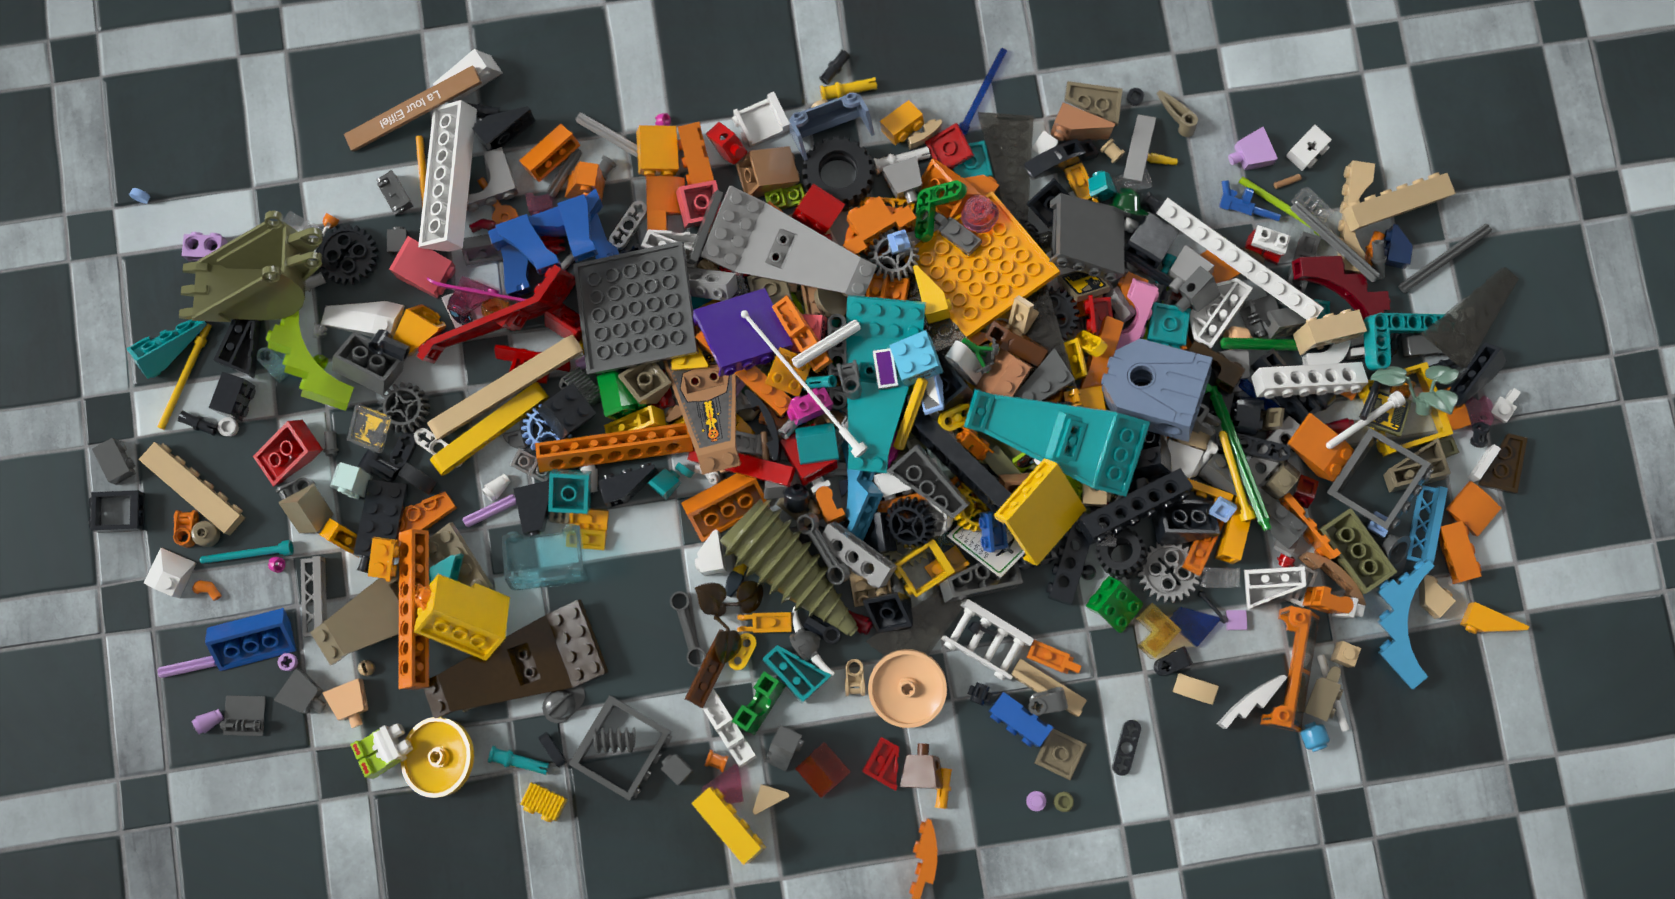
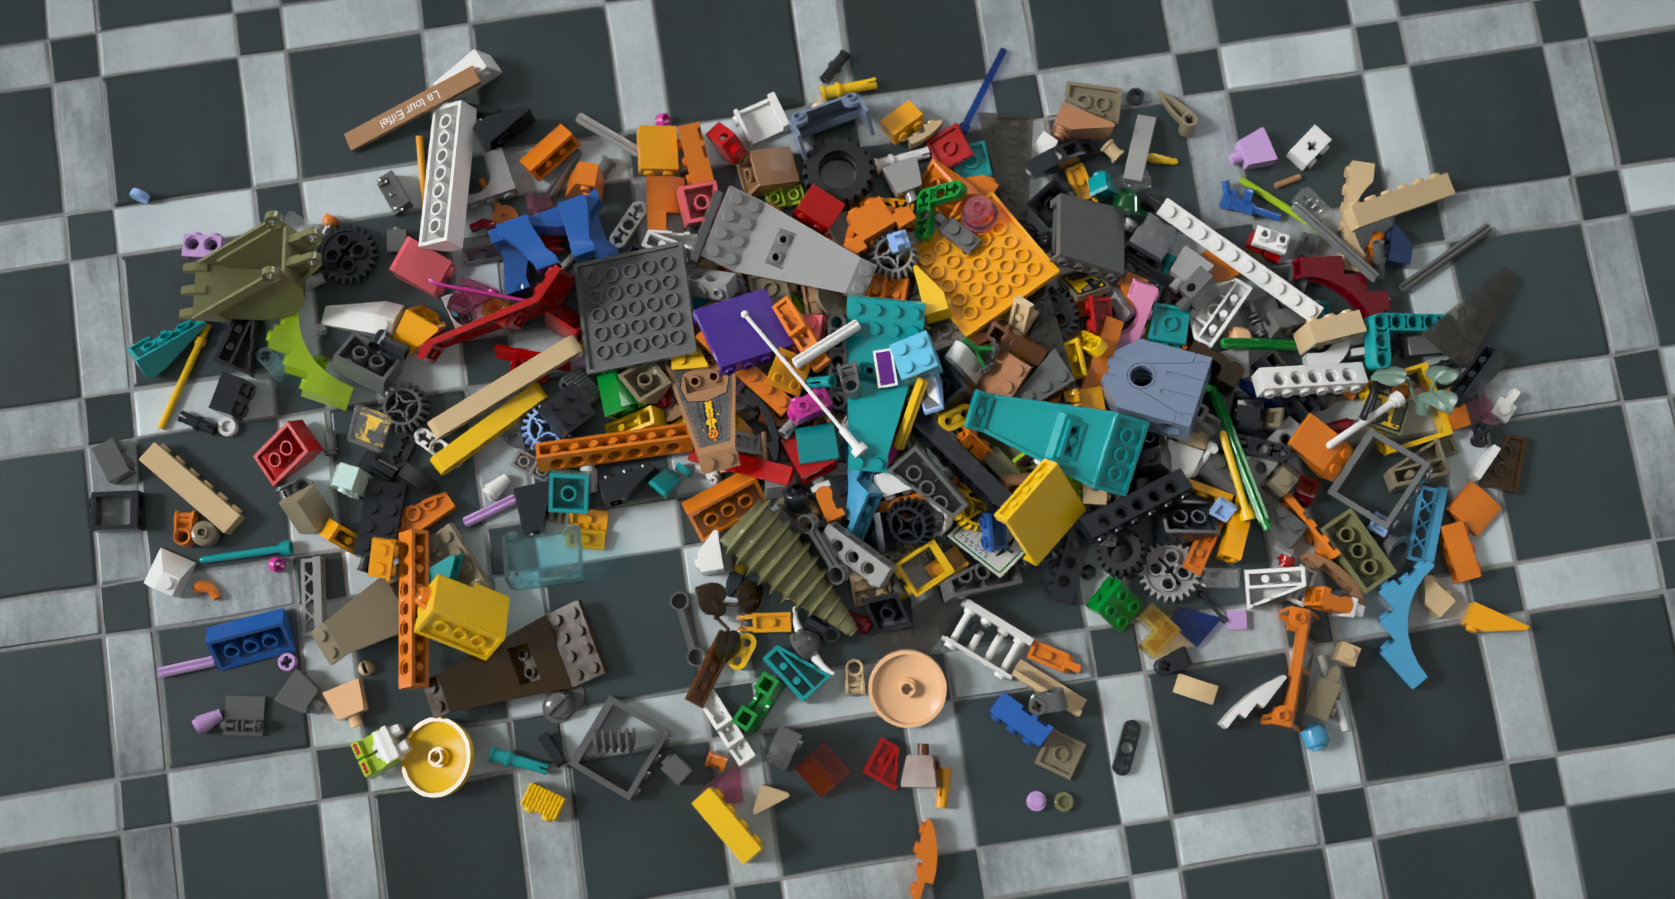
(979, 693): black gear -> none

